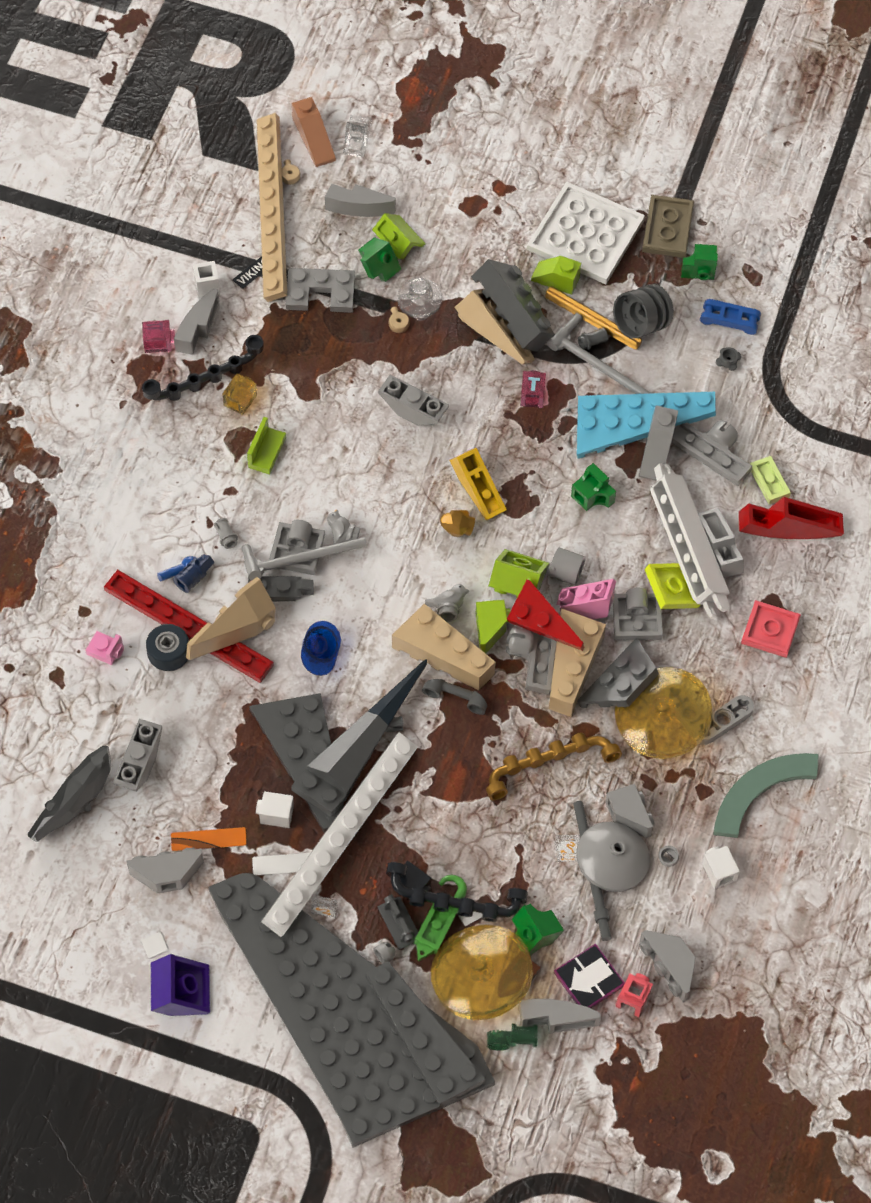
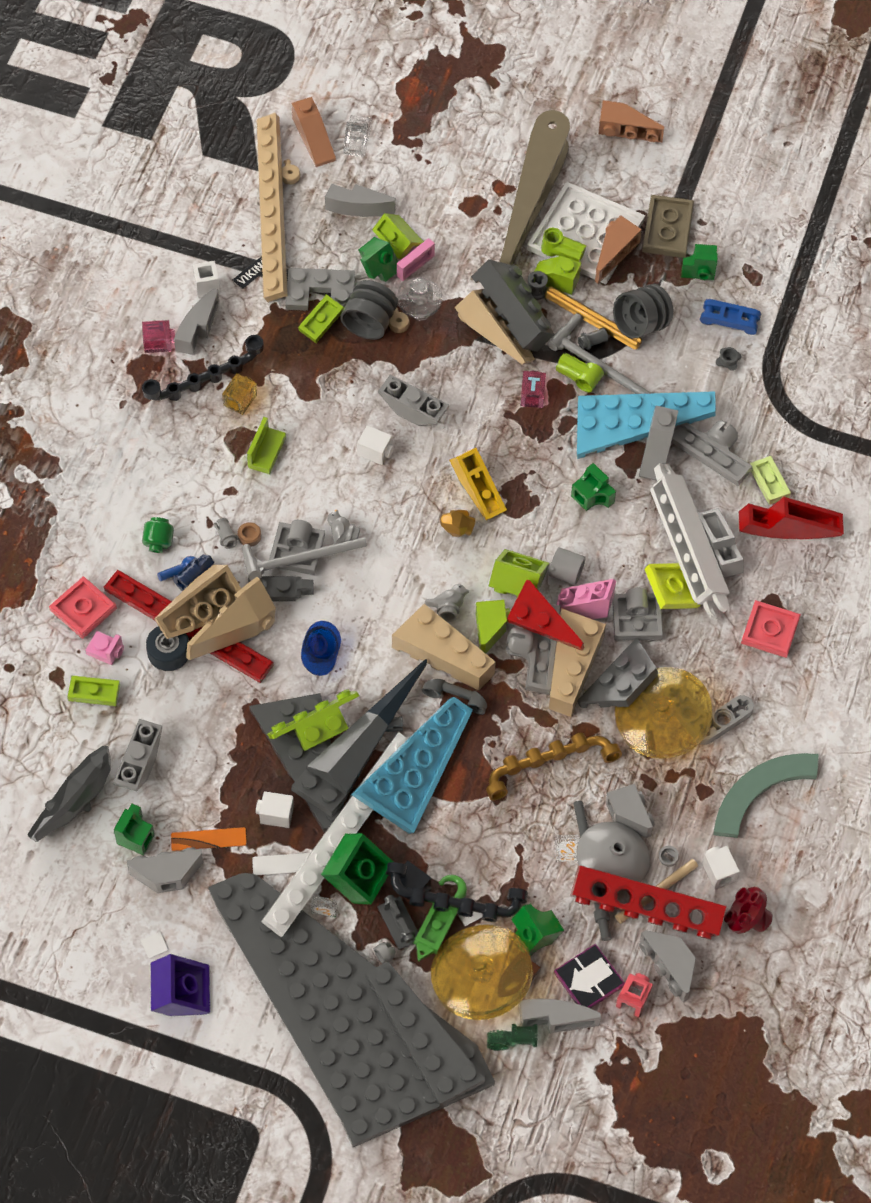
(83, 607): none -> coral plate
(93, 690): none -> lime plate
(133, 831): none -> green brick
(157, 534): none -> green head
(199, 602): none -> tan wedge
(249, 534): none -> medium nougat tile
(318, 724): none -> lime bracket
(321, 318): none -> lime plate
(357, 868): none -> green brick
(369, 309): none -> dark grey wheel
(375, 445): none -> white brick
(410, 775): none -> medium azure wing
(415, 259): none -> bright pink tile
(540, 170): none -> dark tan piece
(540, 283): none -> dark grey bush
(562, 245): none -> lime piece
(585, 375): none -> lime piece
(619, 241): none -> nougat slope
(624, 121): none -> nougat slope
(665, 884): none -> tan bar
(711, 912): none -> red brick
(749, 911): none -> dark red plate

